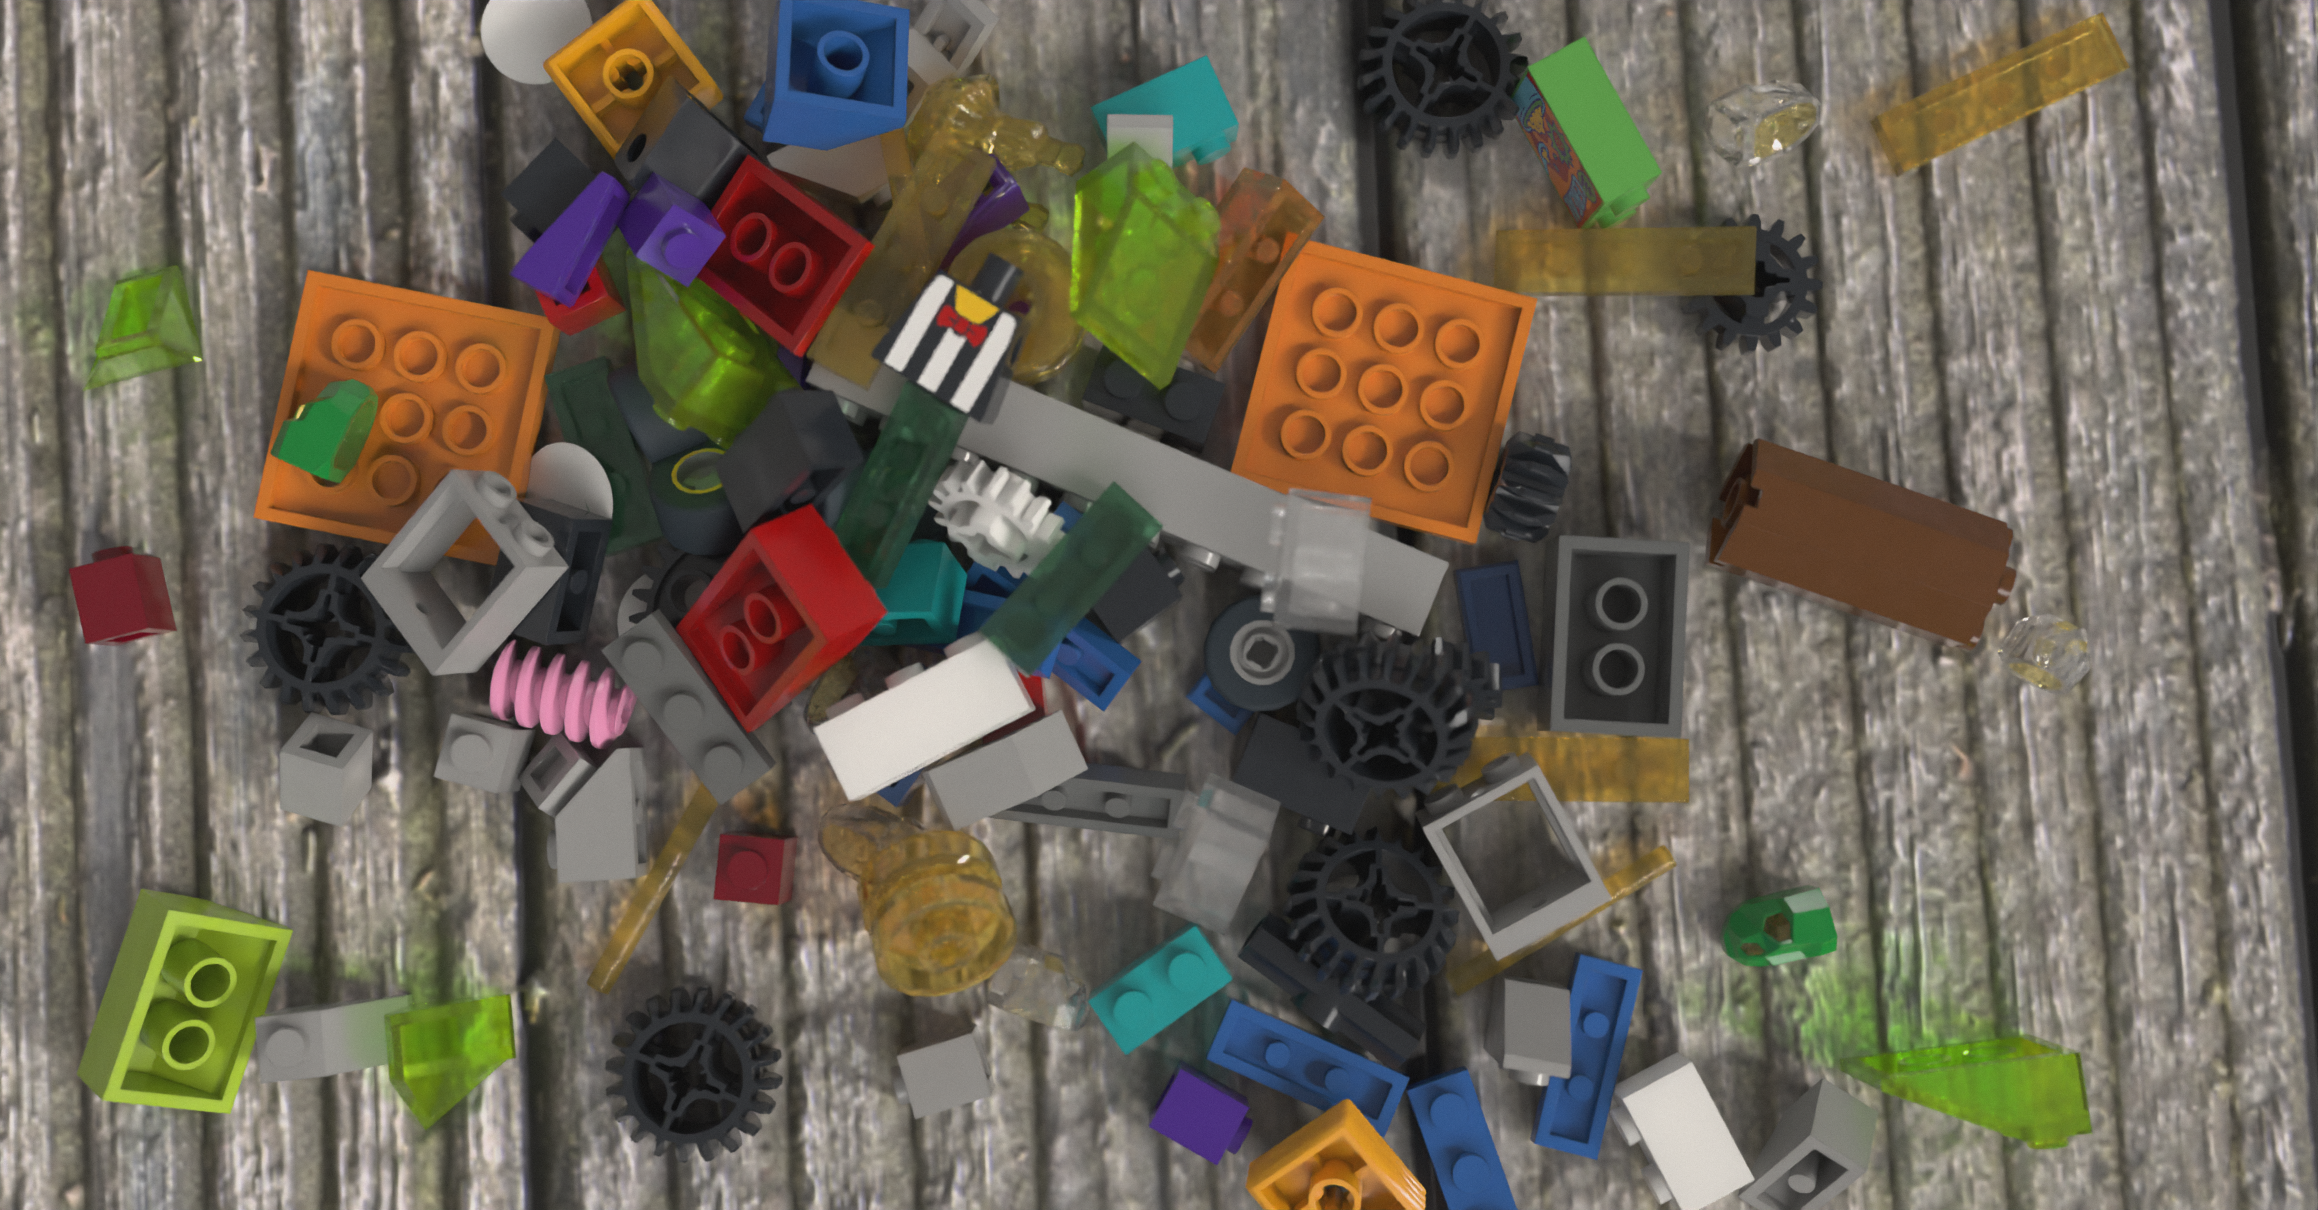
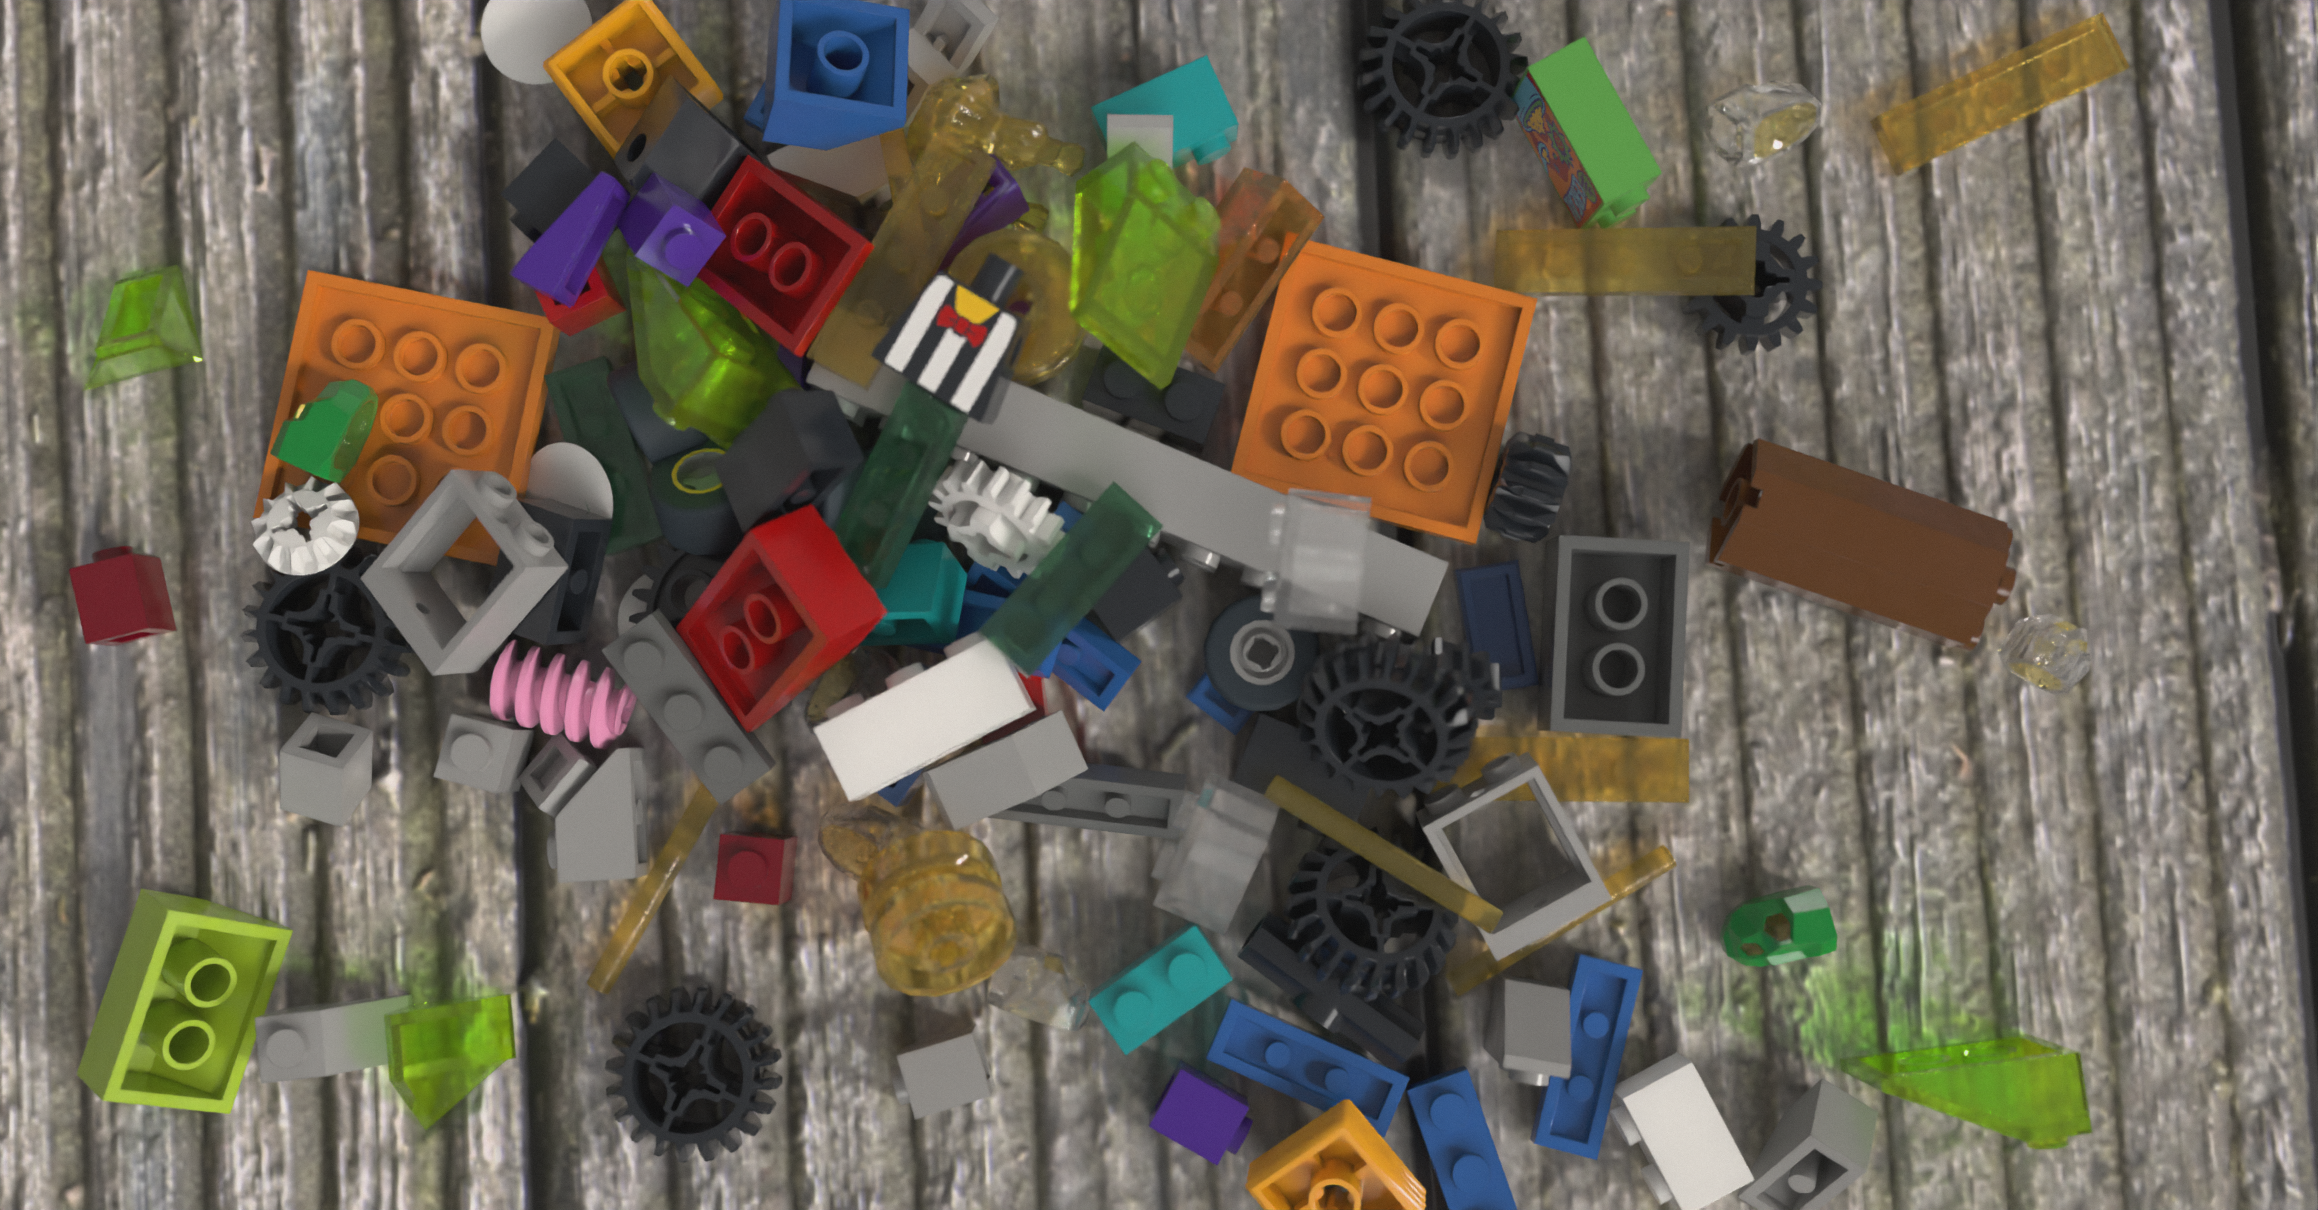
(332, 528): none -> white gear
(1383, 854): none -> clear yellow bar

